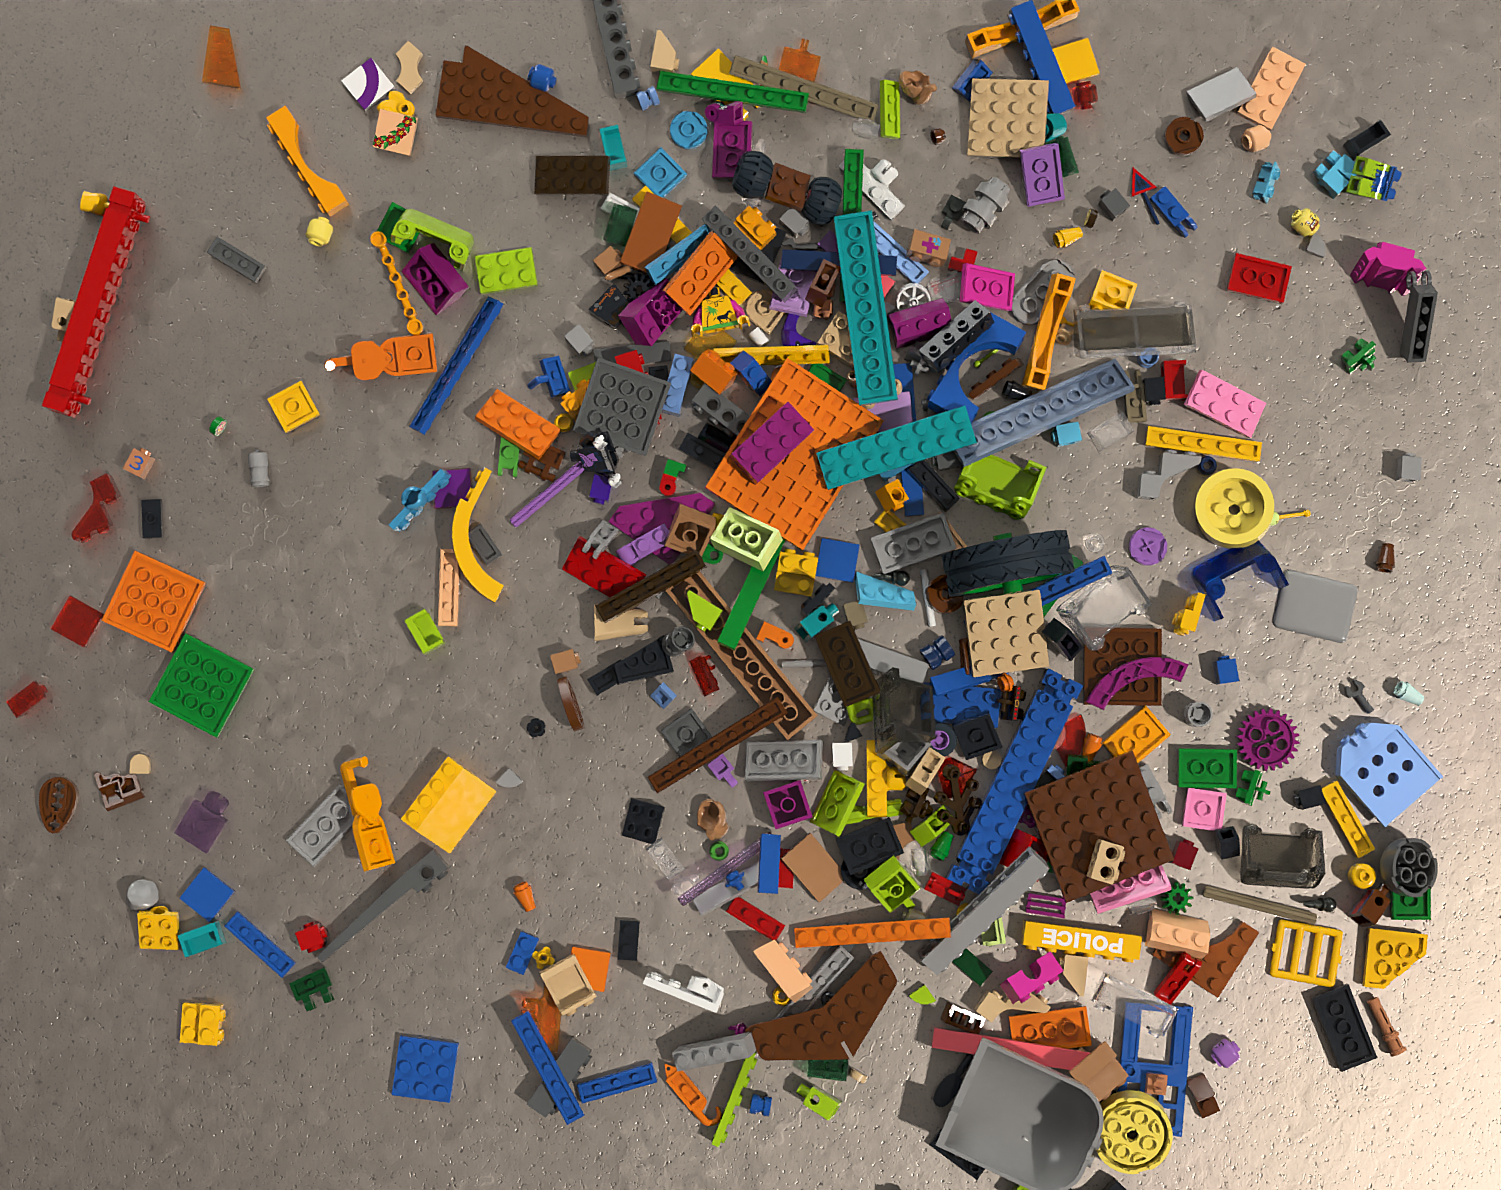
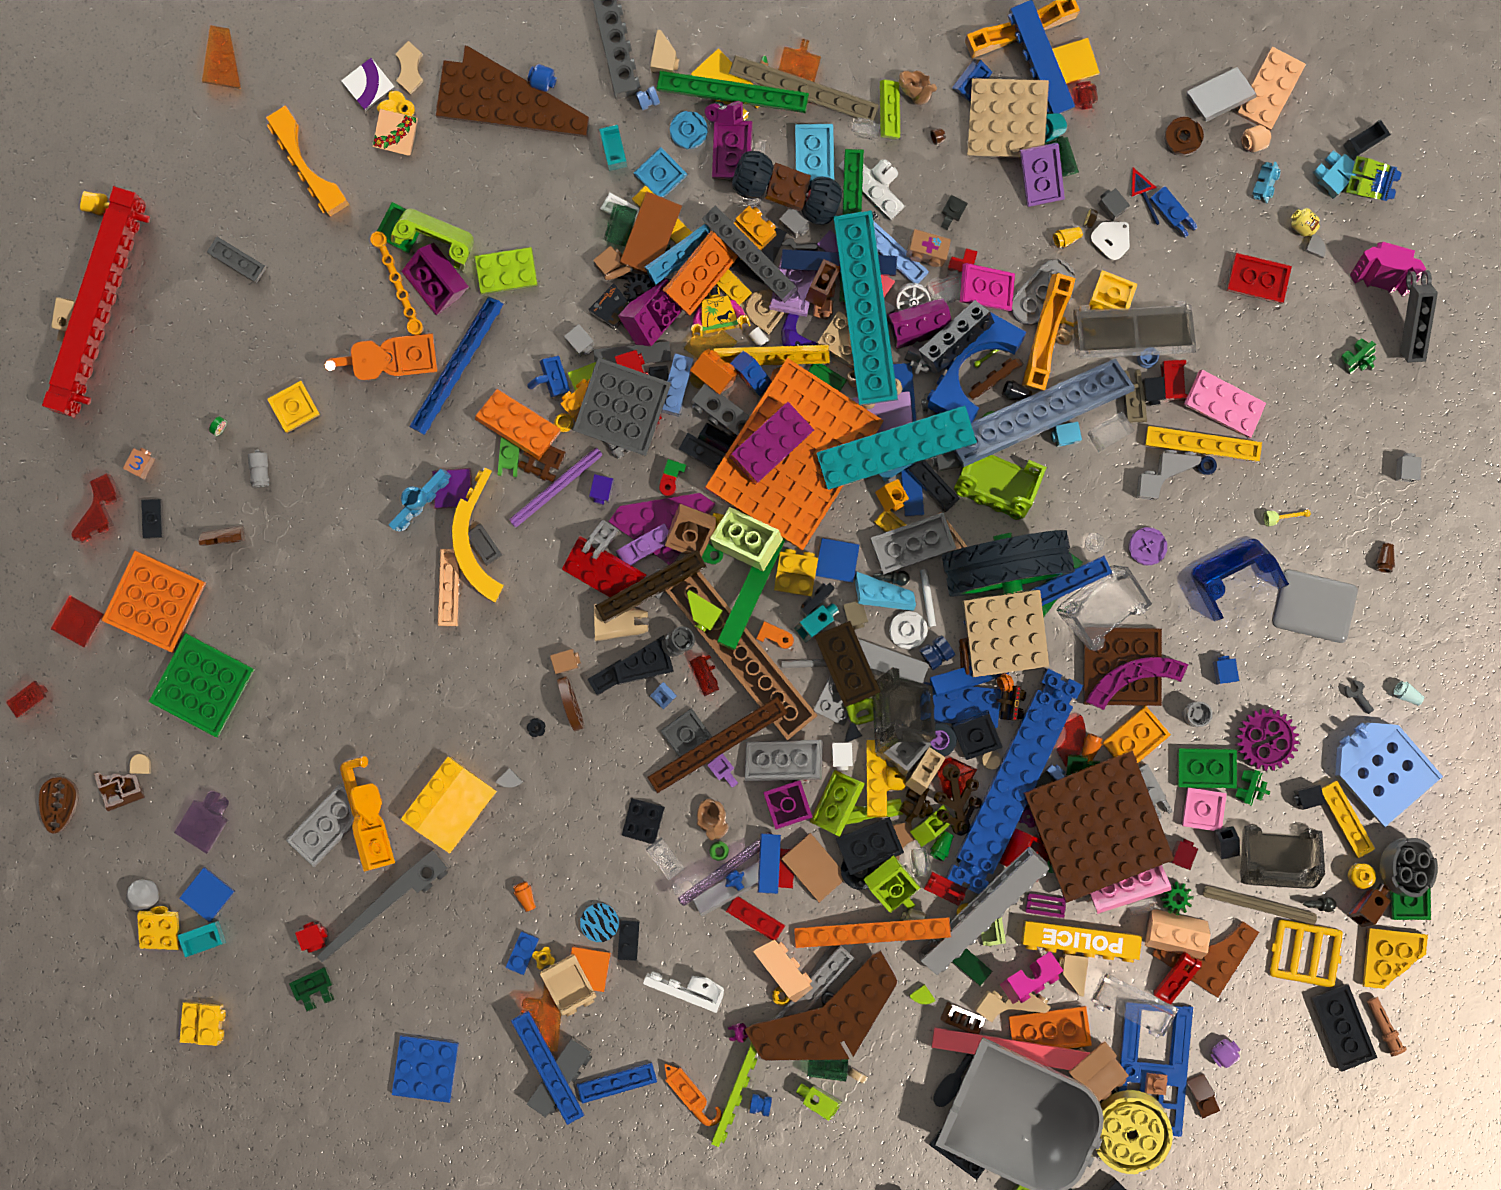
(226, 536): none -> reddish brown slope
(260, 944): blue tile -> none
(319, 231): light yellow head -> none
(425, 631): lime panel -> none
(572, 175): dark brown plate -> none
(598, 456): torso -> none
(599, 922): none -> dark azure tile
(714, 1051): light grey brick -> none
(815, 150): none -> medium azure plate
(908, 630): none -> white tile
(935, 599): reddish brown plate -> none
(990, 198): light grey piece -> none
(1062, 639): black brick -> none
(1100, 860): tan brick -> none
(1116, 235): none -> white piece
(1186, 620): yellow plate -> none
(1240, 489): light yellow brick -> none

